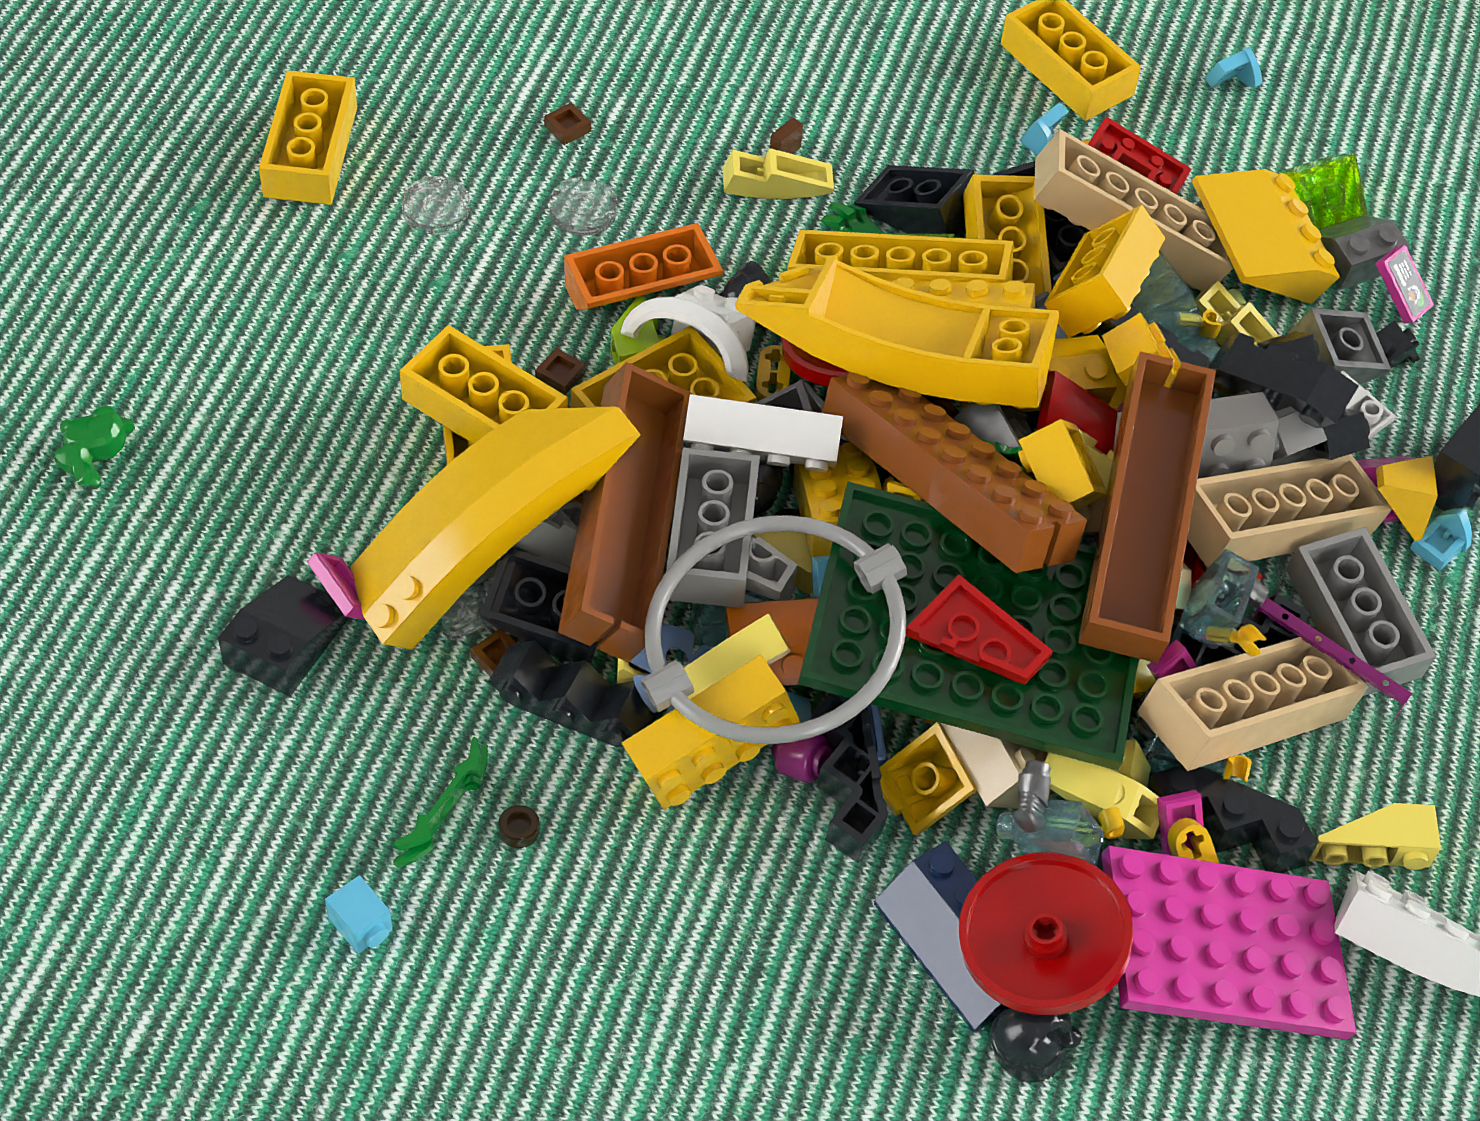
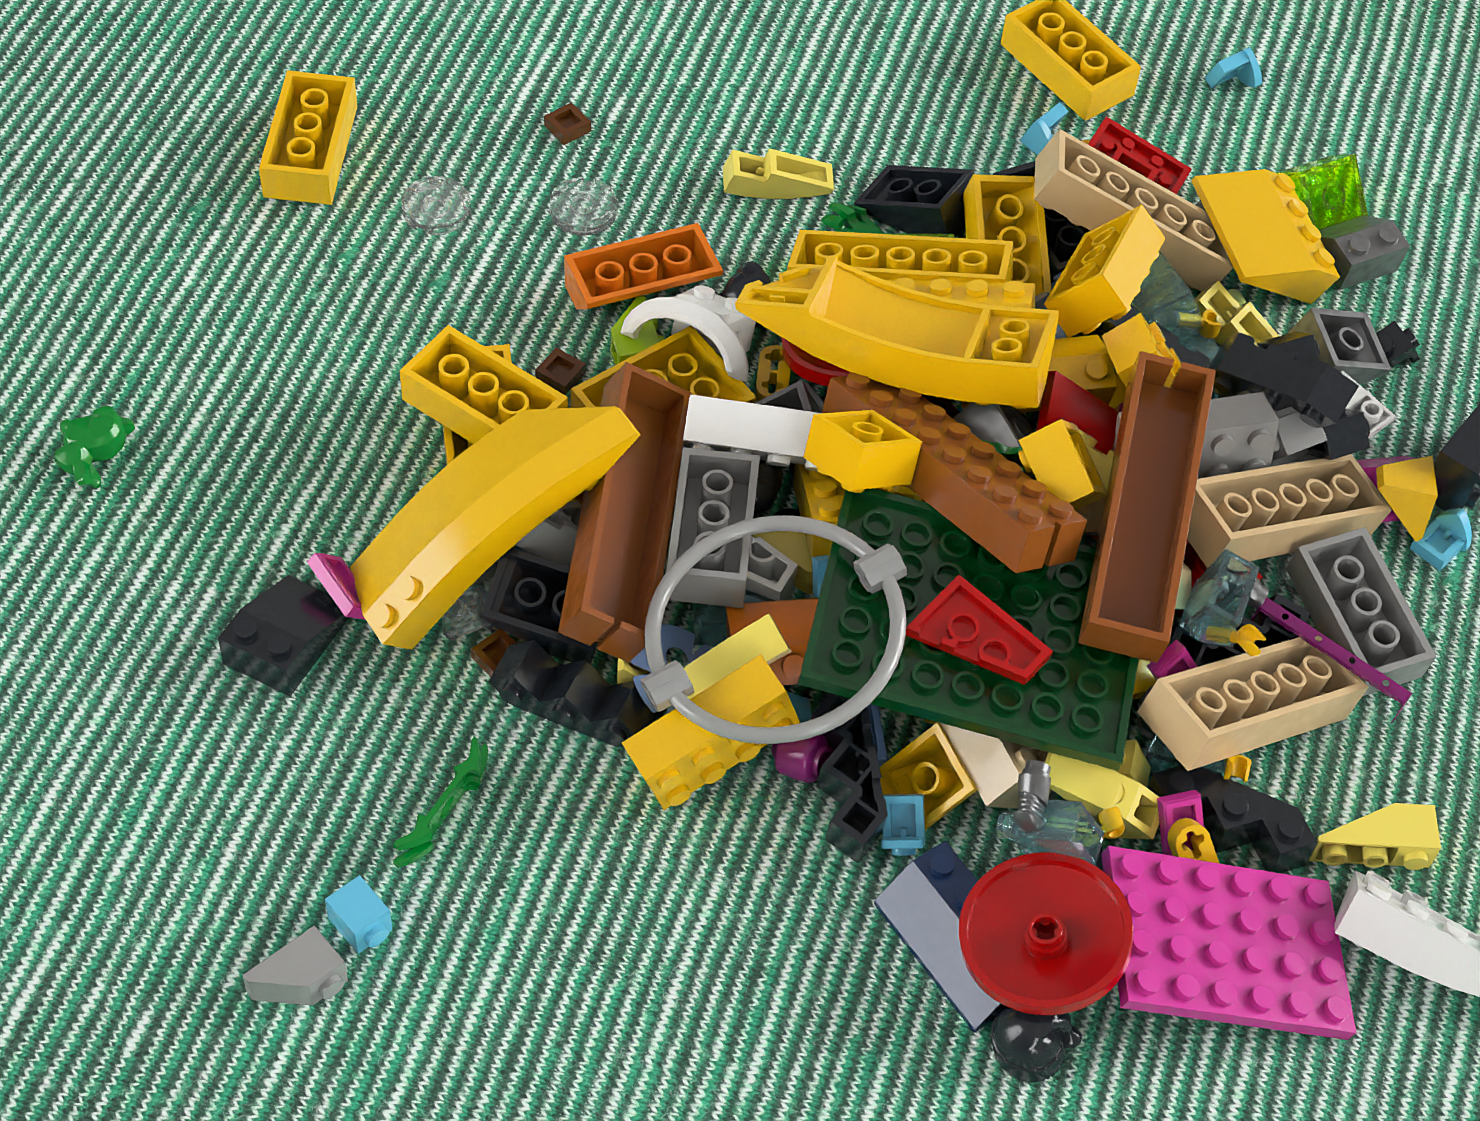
(298, 972): none -> light grey slope
(519, 826): dark brown tile -> none
(787, 137): reddish brown tile -> none
(862, 450): none -> yellow brick
(904, 824): none -> medium azure bracket
(1404, 284): tile -> none

